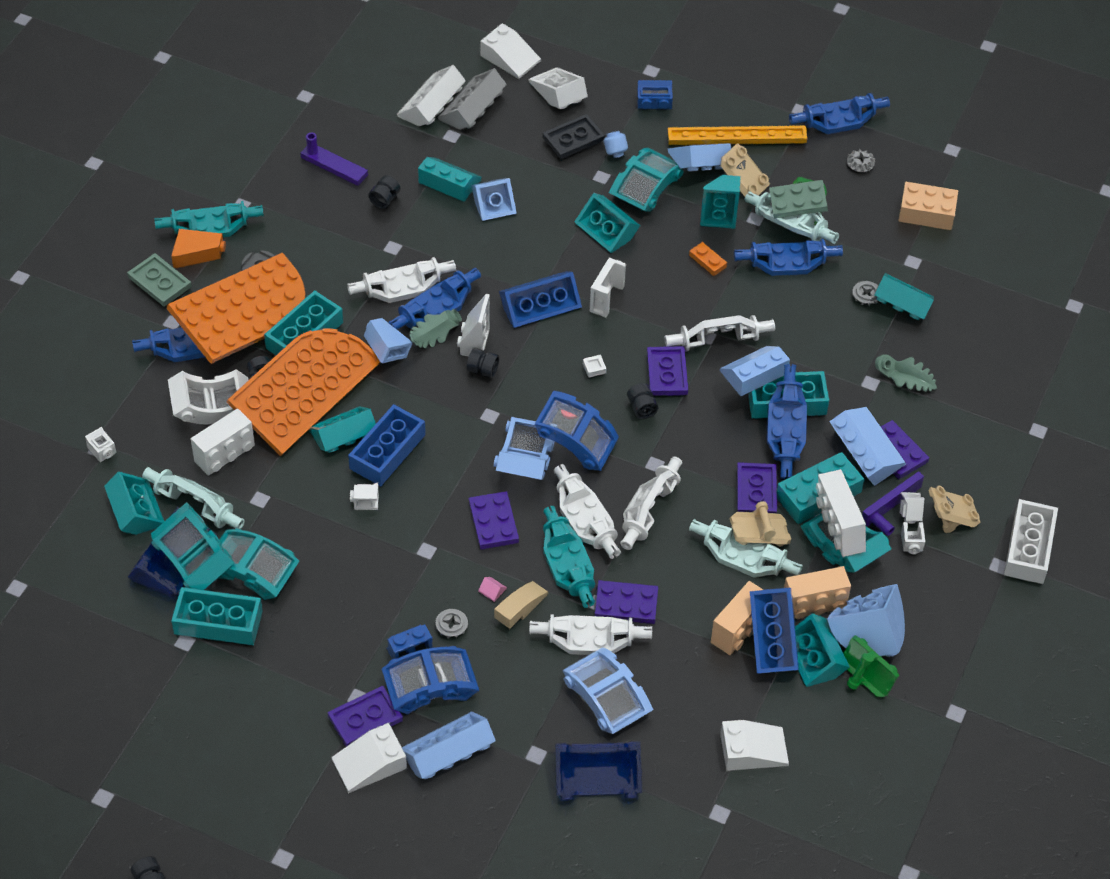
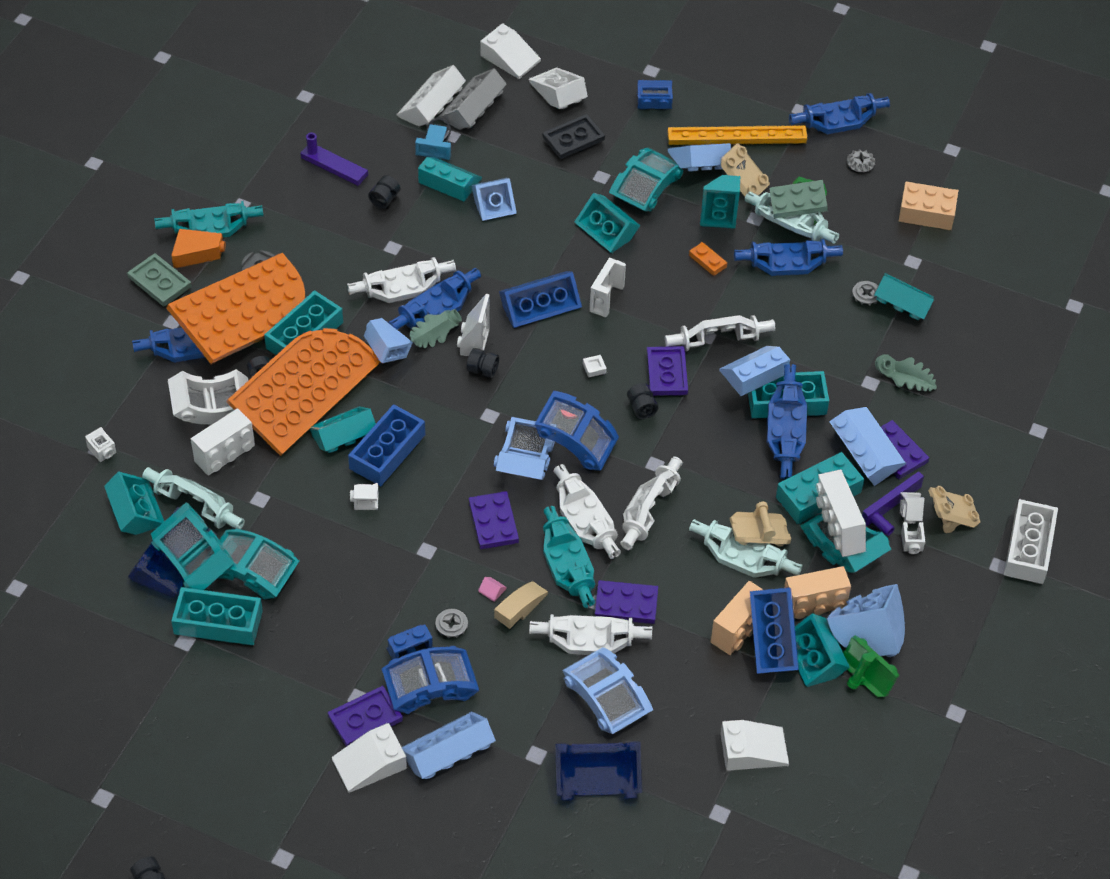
(434, 143): none -> dark azure piece
(615, 144): light blue head -> none
(756, 484): dark purple plate -> none

